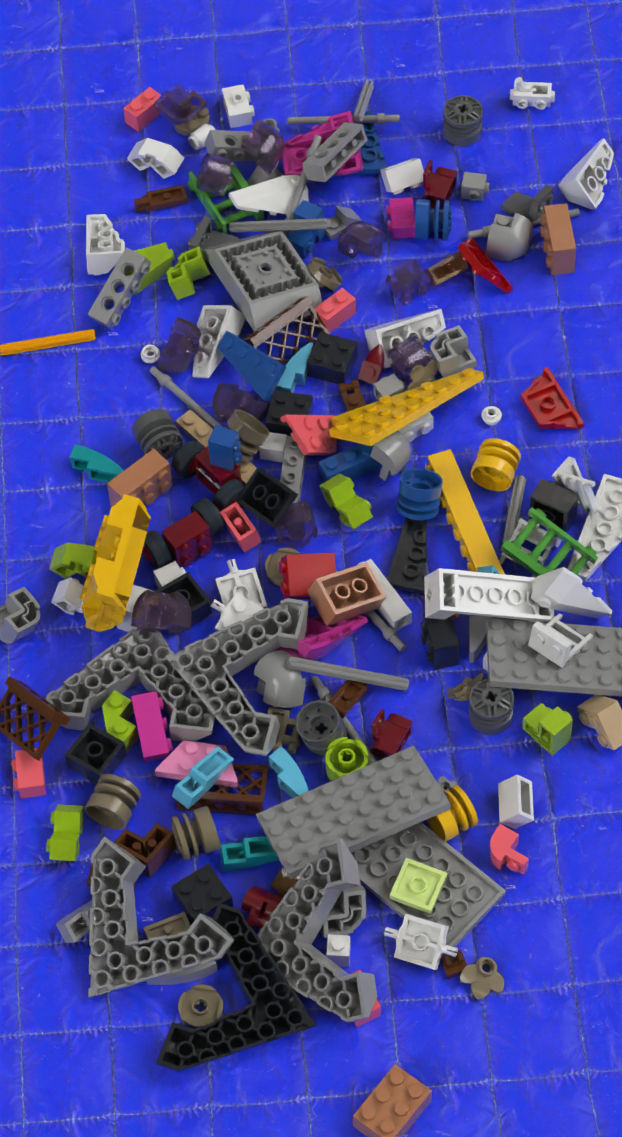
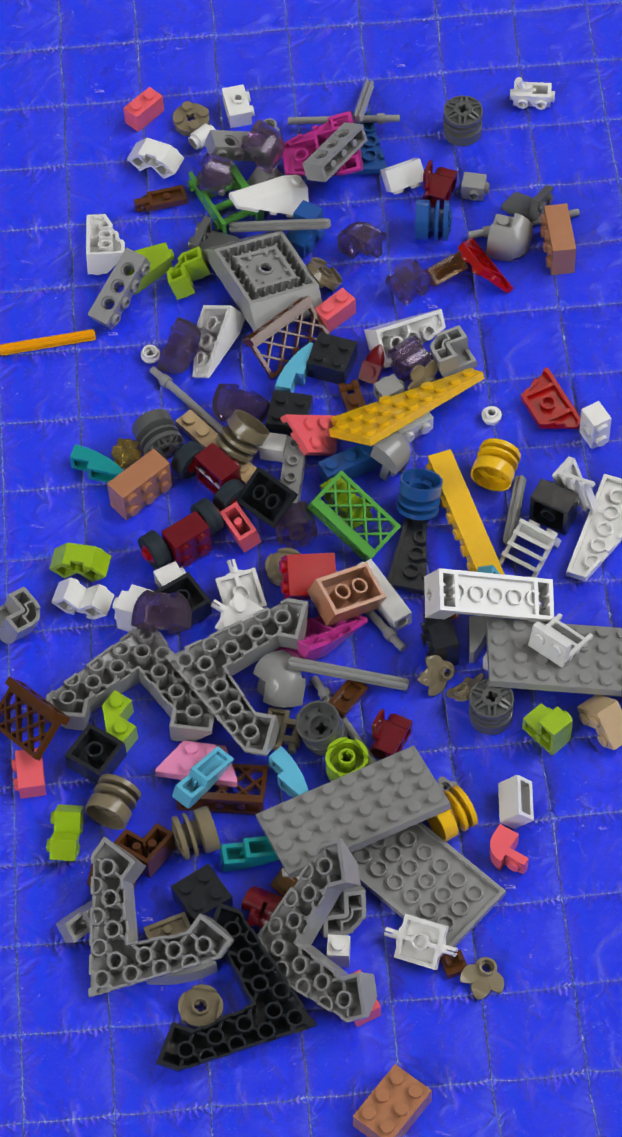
(117, 556): yellow piece -> none
(126, 452): none -> clear yellow brick
(151, 726): dark pink brick -> none
(179, 105): clear purple brick -> none
(224, 448): blue brick -> none
(254, 365): blue wing -> none
(302, 182): light grey bar -> none
(341, 528): none -> bright green fence
(343, 217): light grey slope -> none
(402, 218): dark pink brick -> none
(418, 885): yellowish green plate -> none
(434, 674): none -> dark tan plate
(530, 561): bright green fence -> none
(564, 592): white wedge -> none
(586, 179): white wedge -> none
(595, 425): none -> white brick

